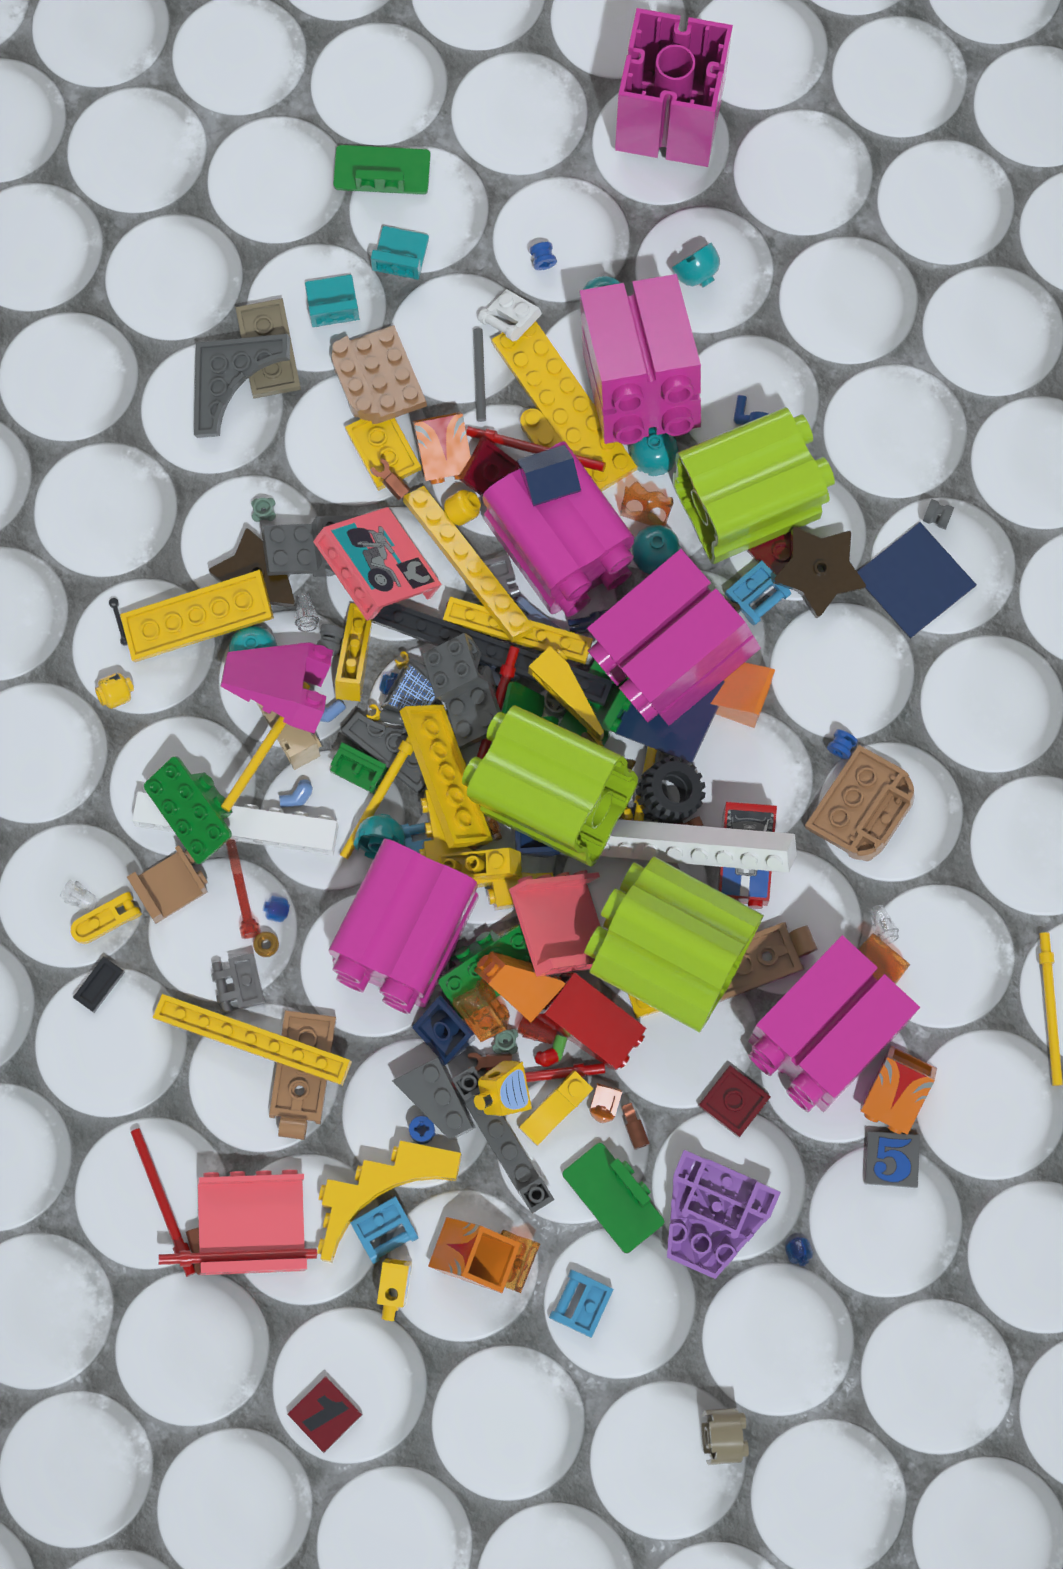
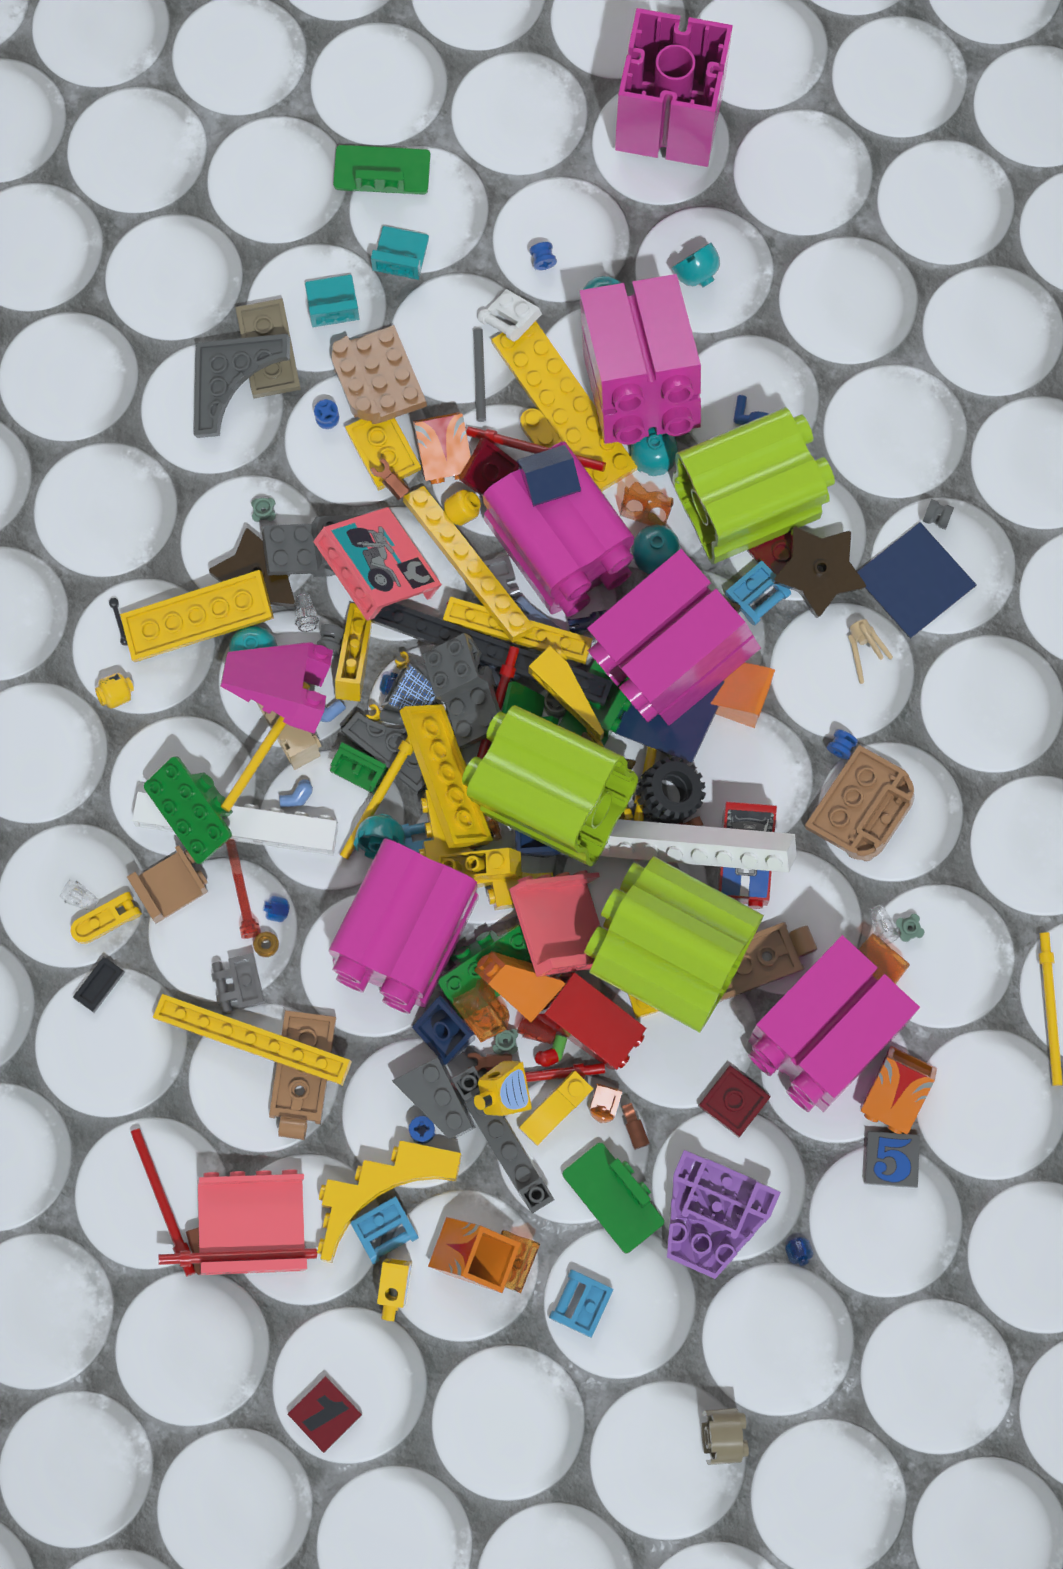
(323, 409): none -> blue wheel
(865, 634): none -> tan plant
(905, 933): none -> sand green plate

